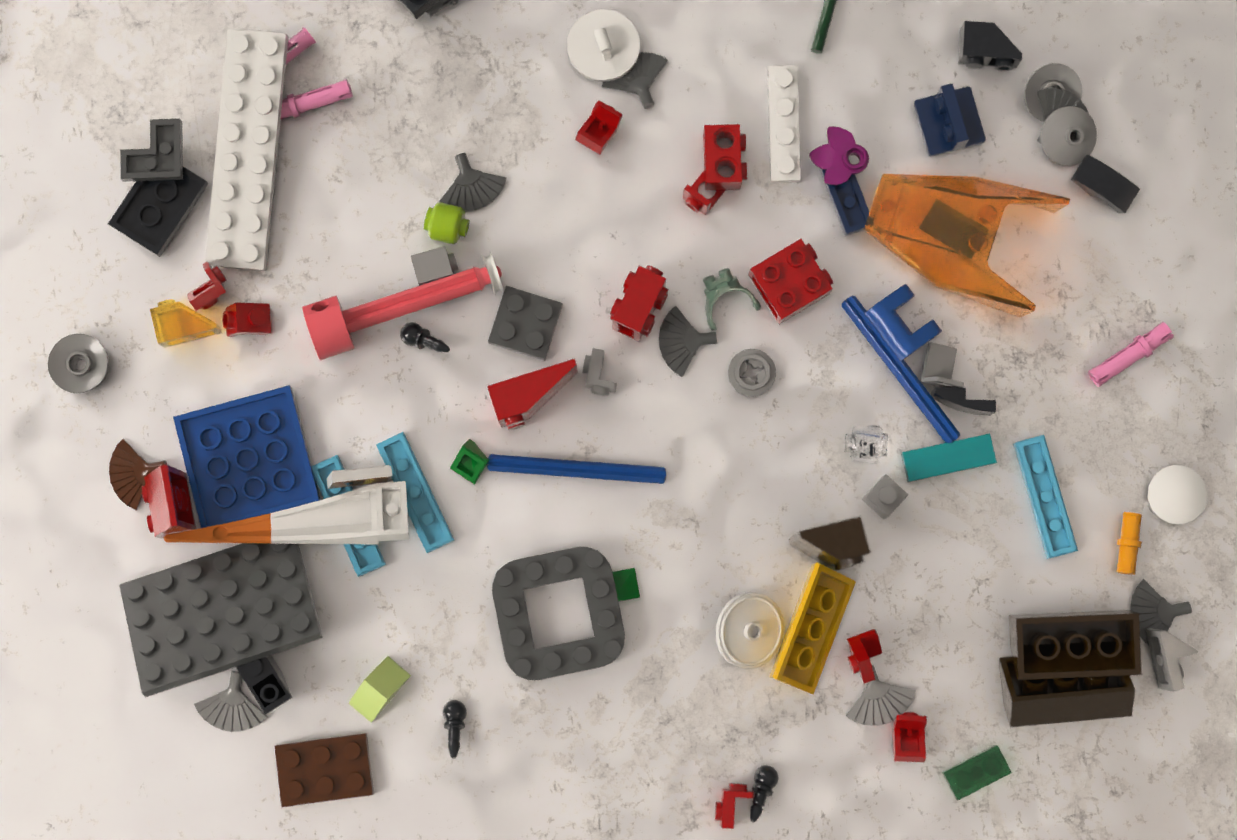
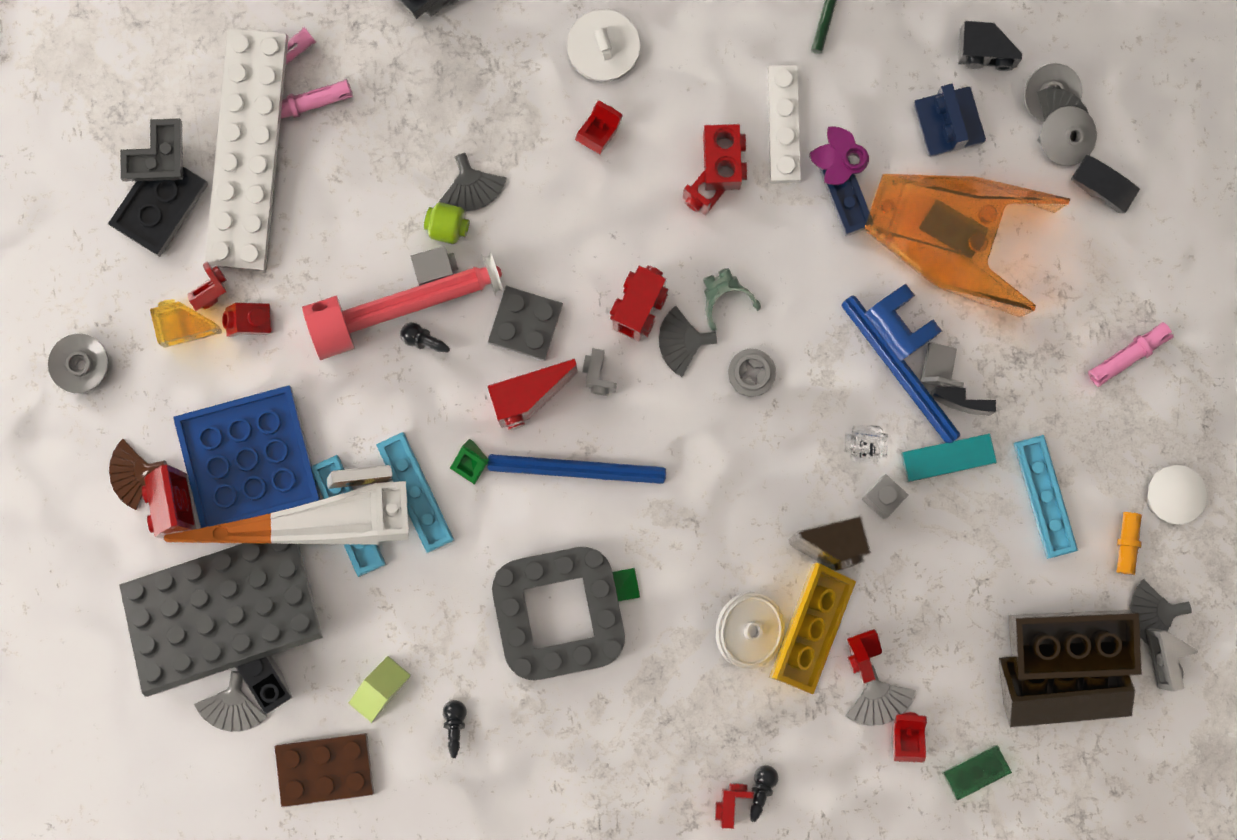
(640, 77): dark grey hand -> none
(791, 280): red brick -> none

